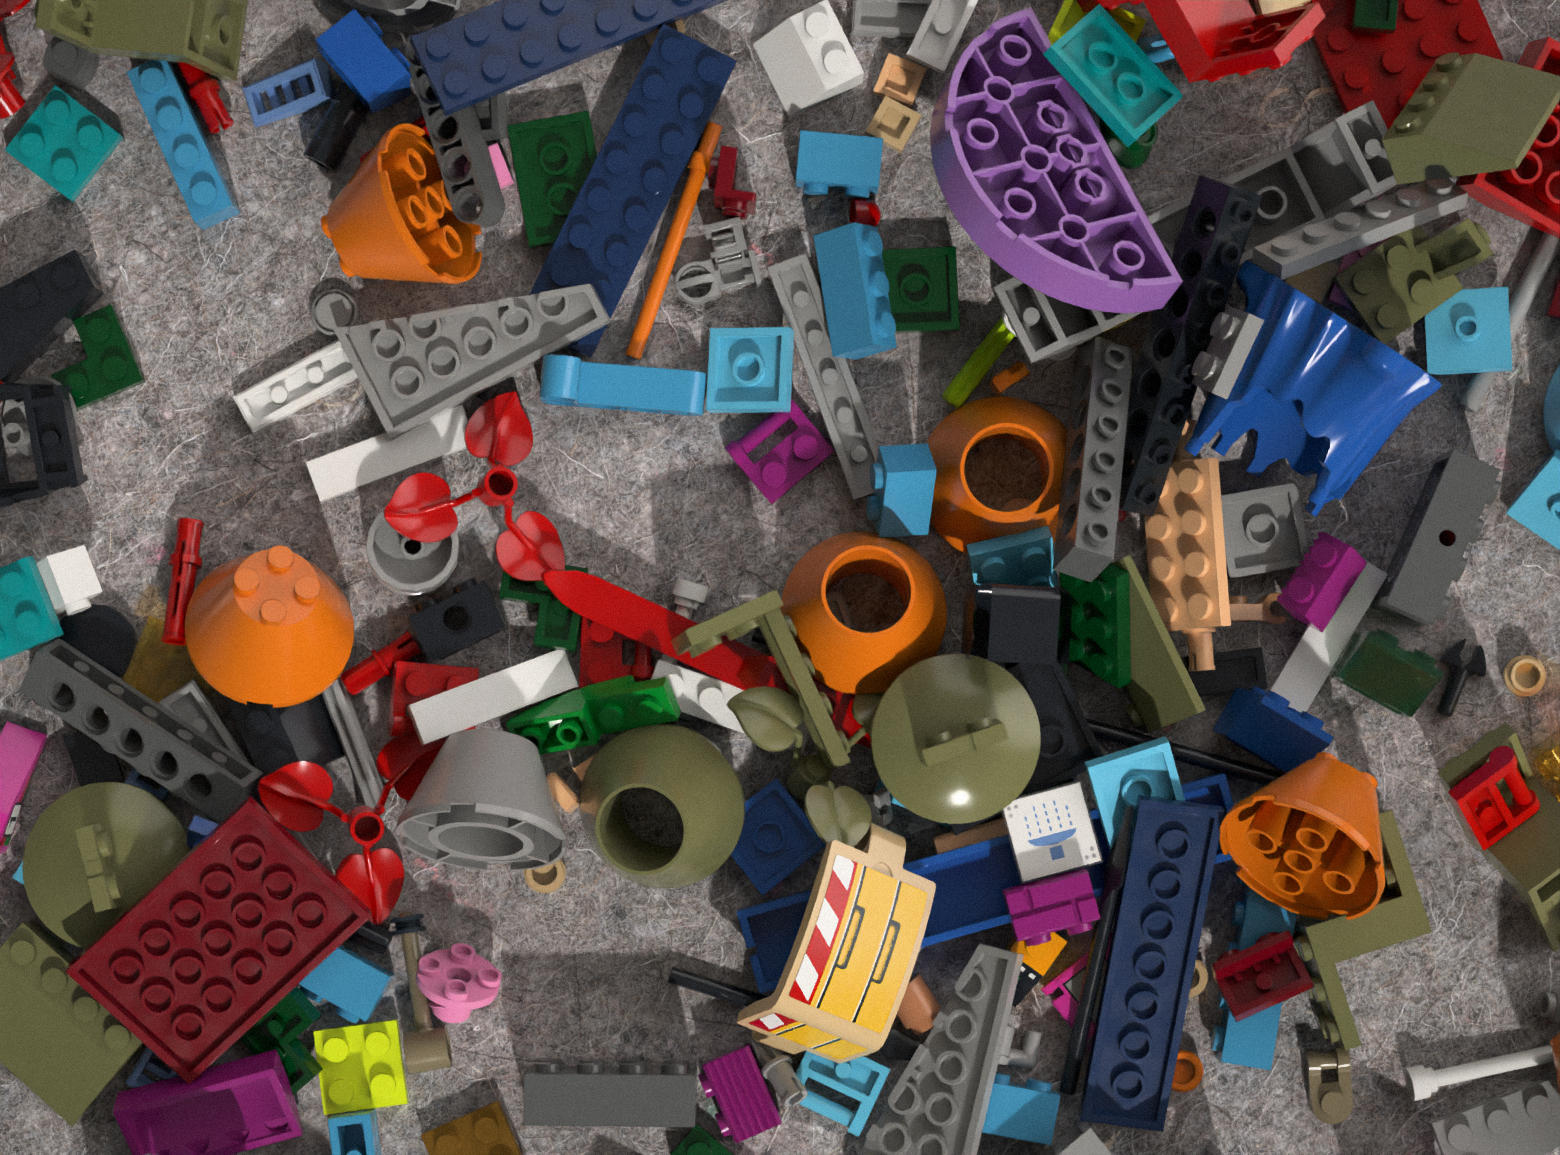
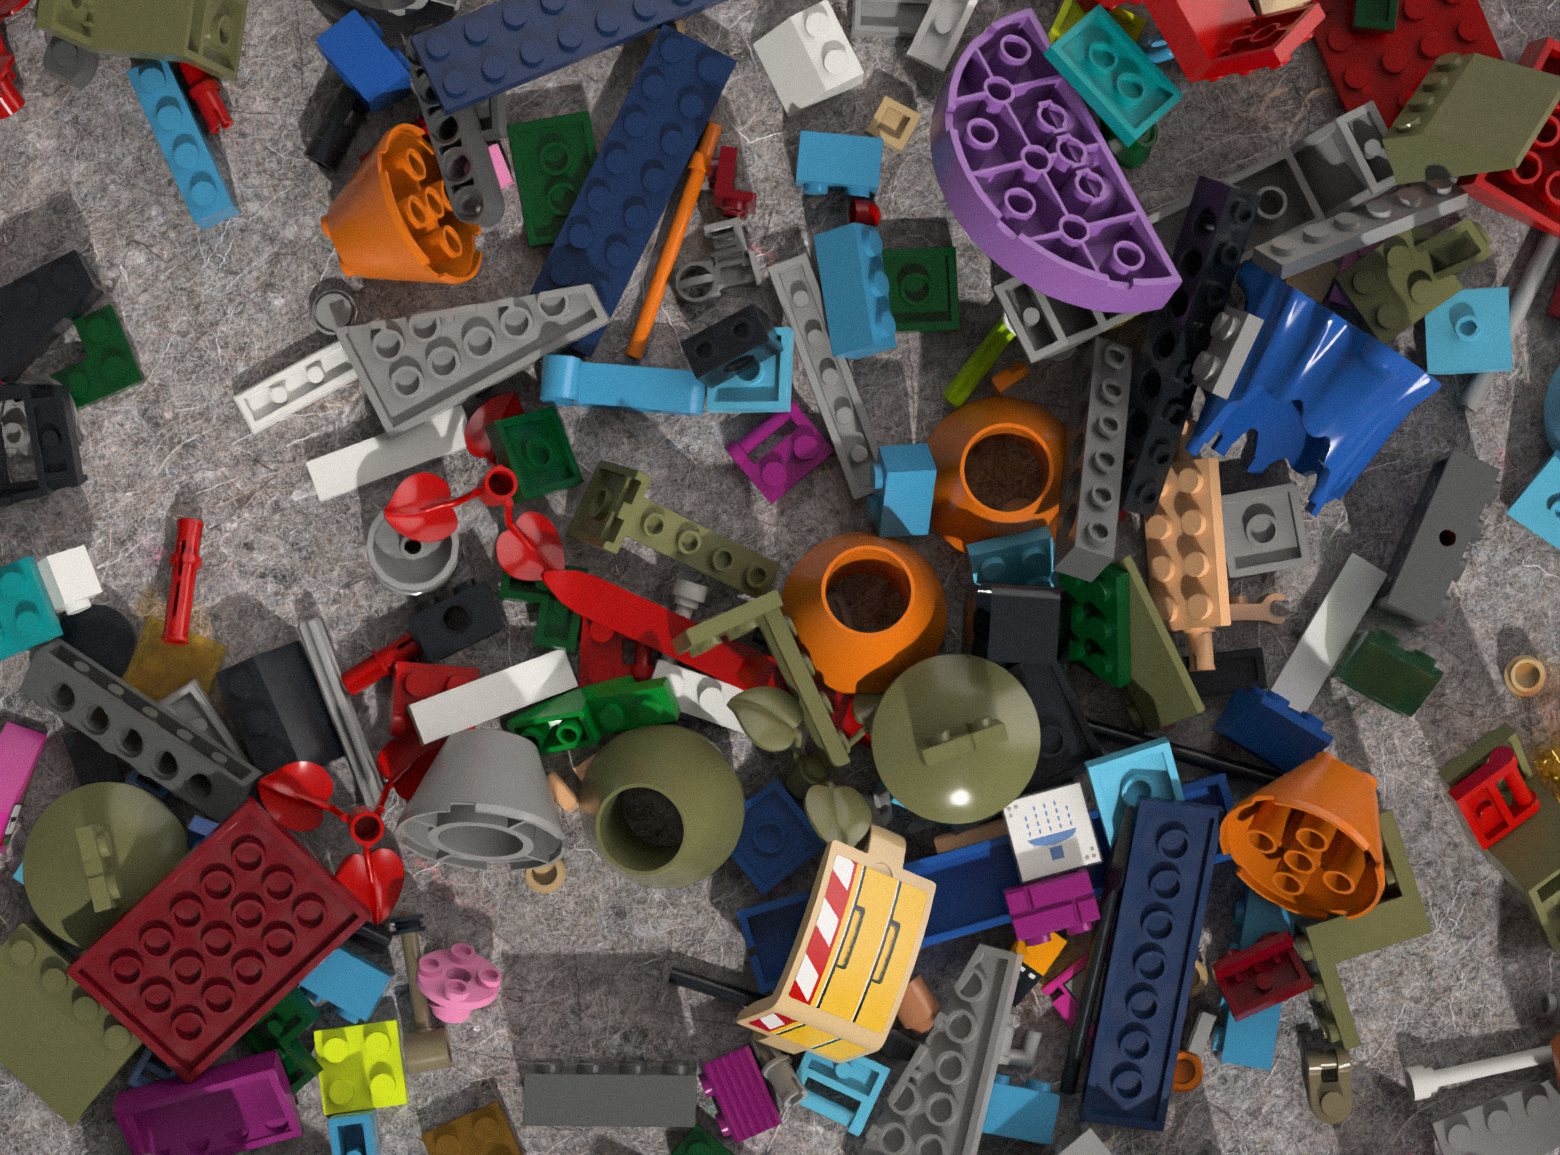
(64, 143): teal plate -> none
(269, 628): orange cone -> none
(313, 68): medium blue slope -> none
(536, 452): none -> dark green plate
(617, 508): none -> olive bracket
(731, 346): none -> black brick
(899, 80): light nougat tile -> none
(1198, 1031): none -> light grey tile
(1321, 581): magenta brick -> none
(1459, 675): black bar -> none

